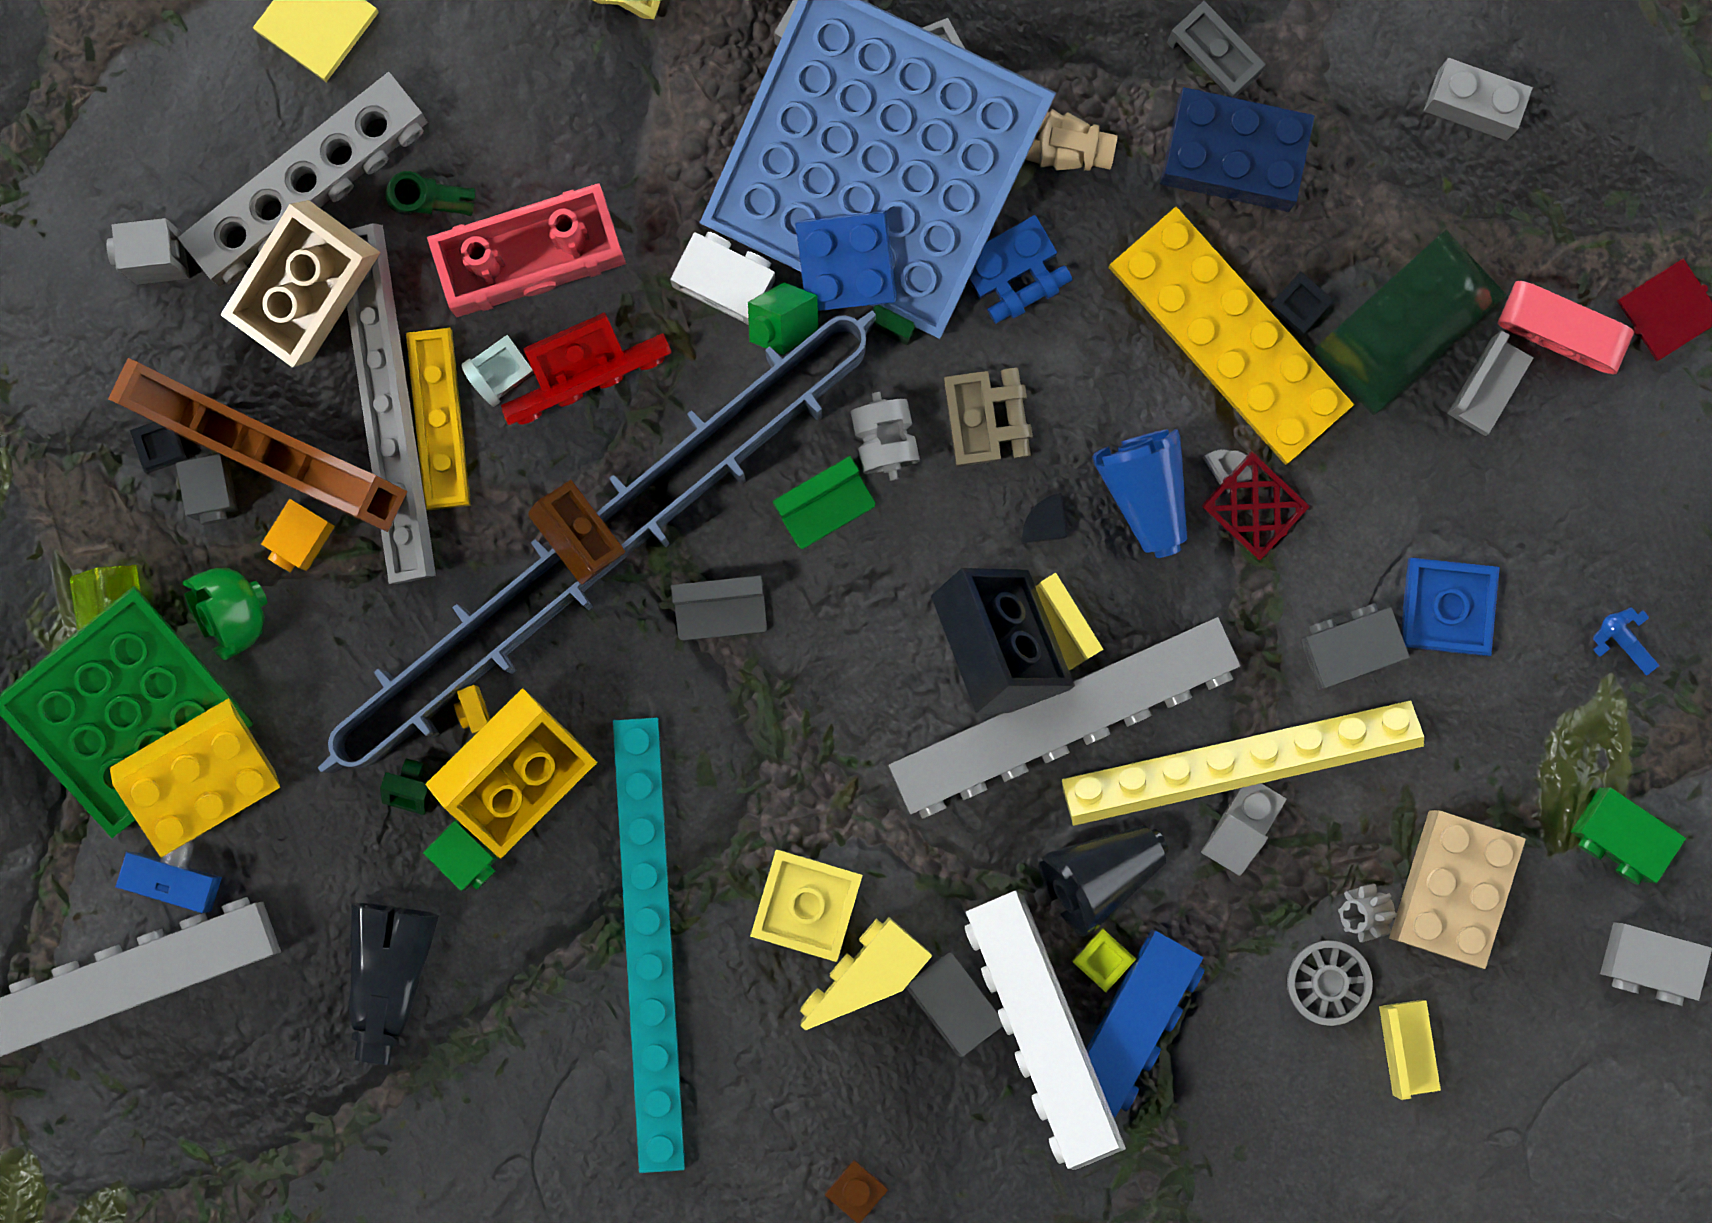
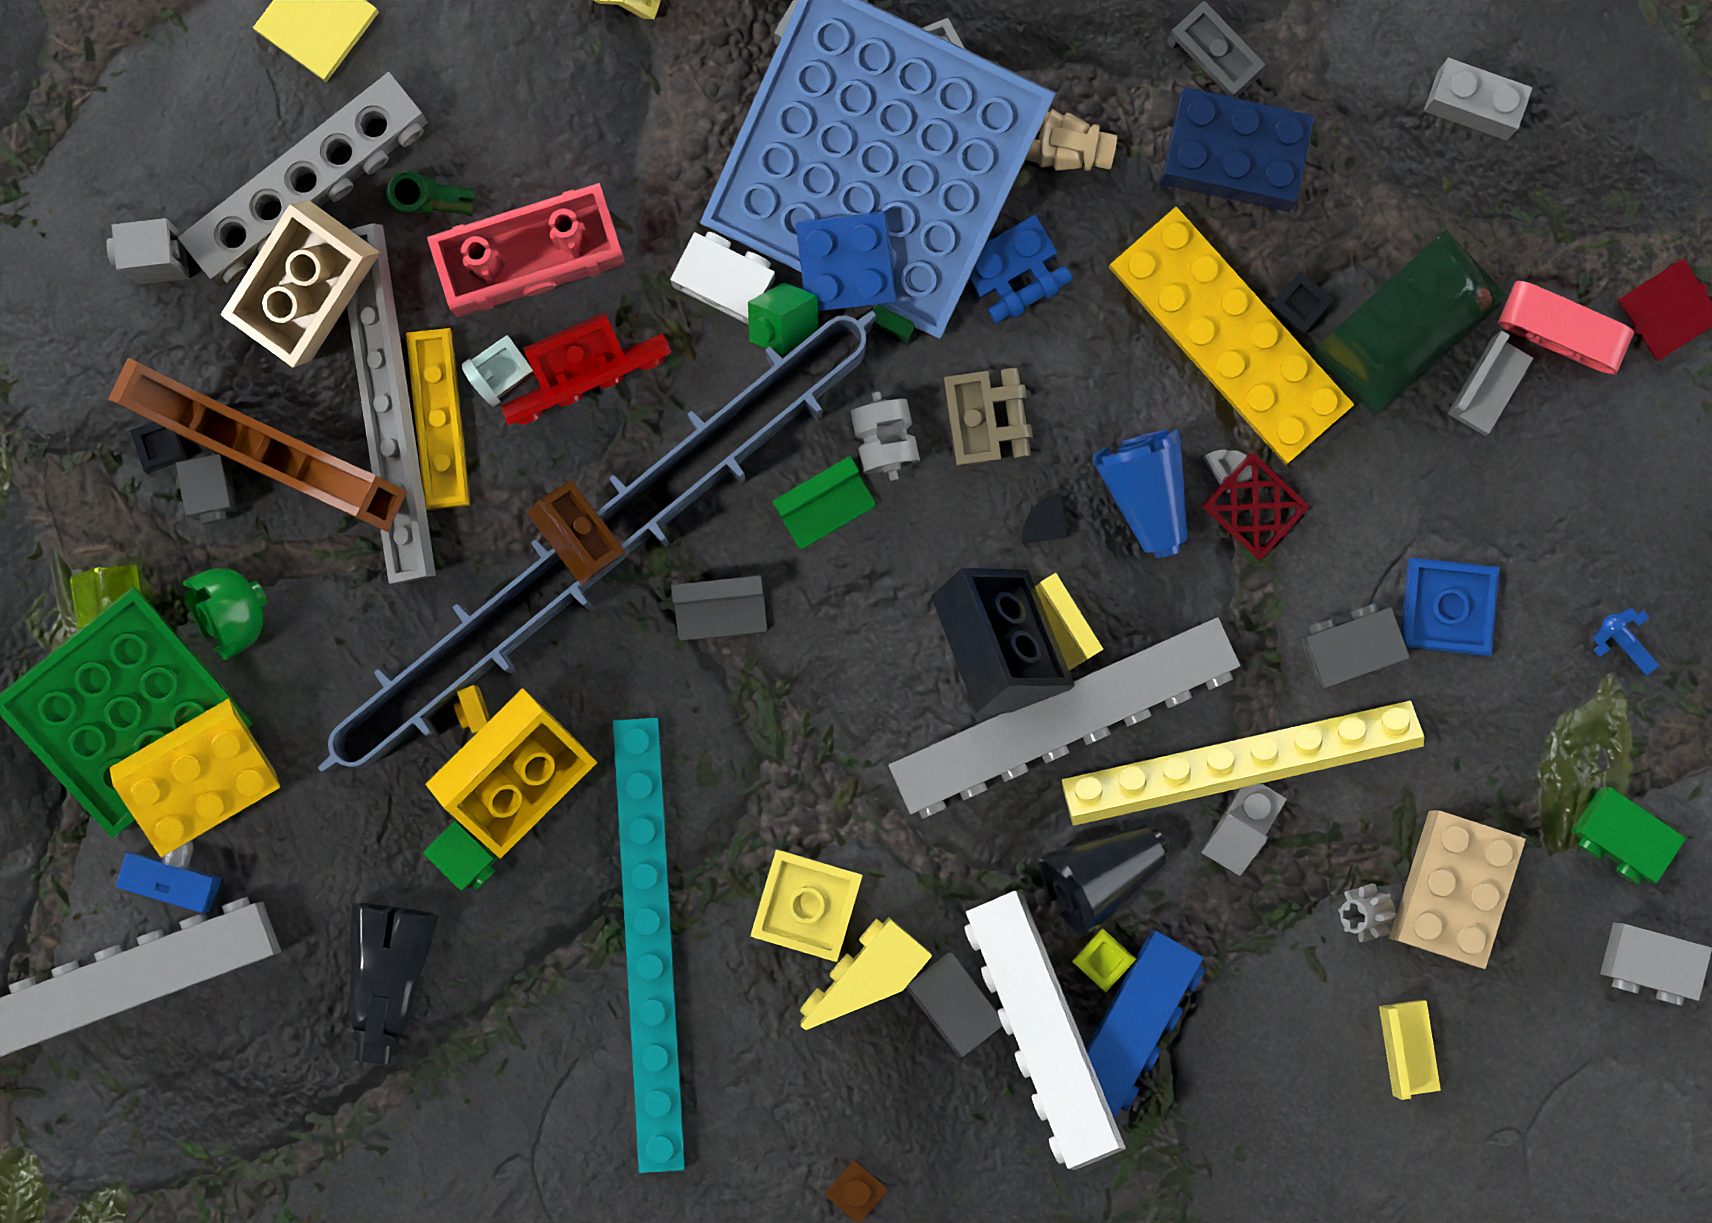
(296, 537): light orange brick -> none
(406, 790): dark green tile -> none
(1329, 982): light grey wheel -> none

